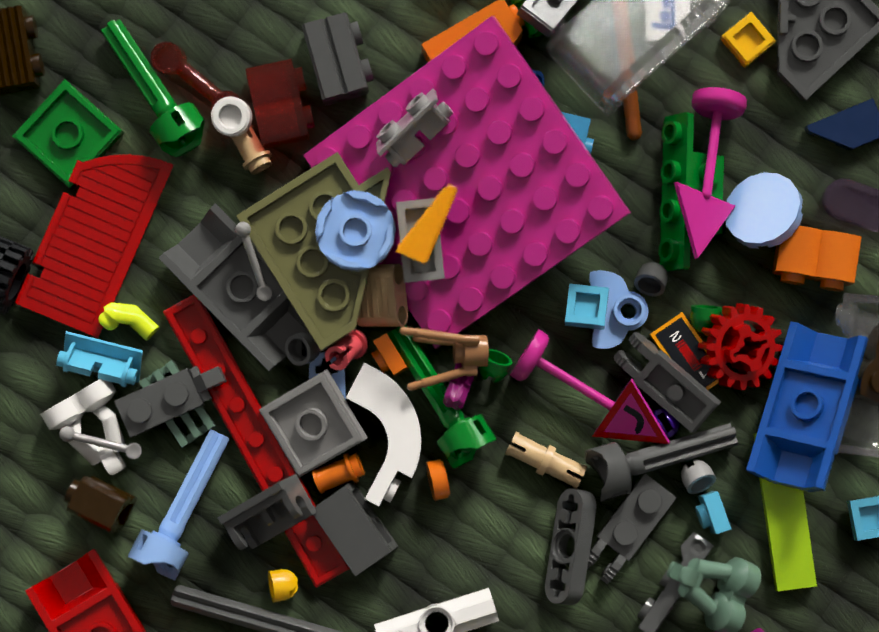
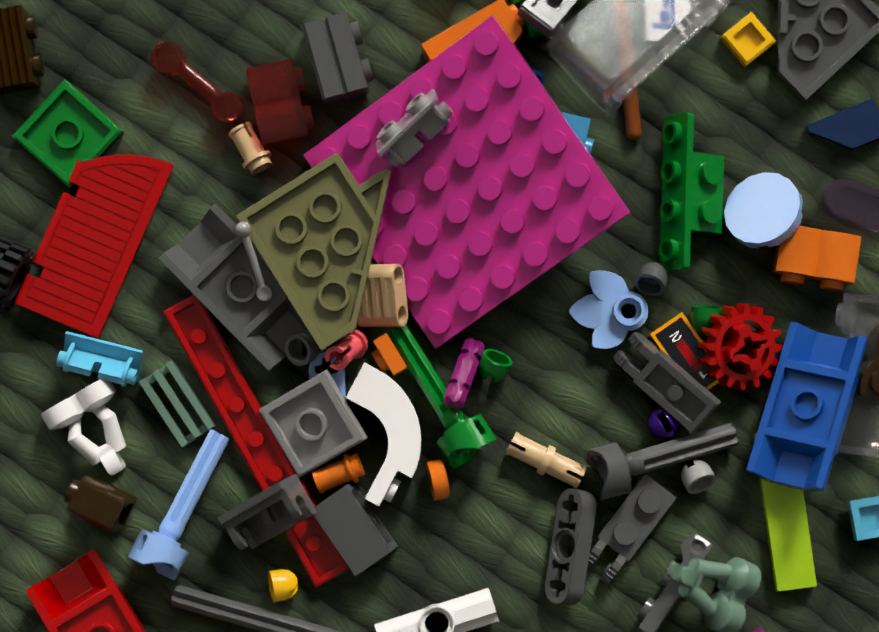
(128, 314): neon yellow arm -> none
(132, 450): light grey hinge -> none
(167, 399): dark grey hinge -> none
(172, 120): green piece -> none
(231, 116): white tile -> none
(355, 231): light blue tile -> none
(408, 214): light grey hinge -> none
(423, 236): light orange slope -> none
(468, 350): medium nougat plant -> none
(586, 306): medium azure plate -> none
(627, 417): dark pink piece -> none
(700, 210): dark pink piece -> none
(712, 513): medium azure plate -> none

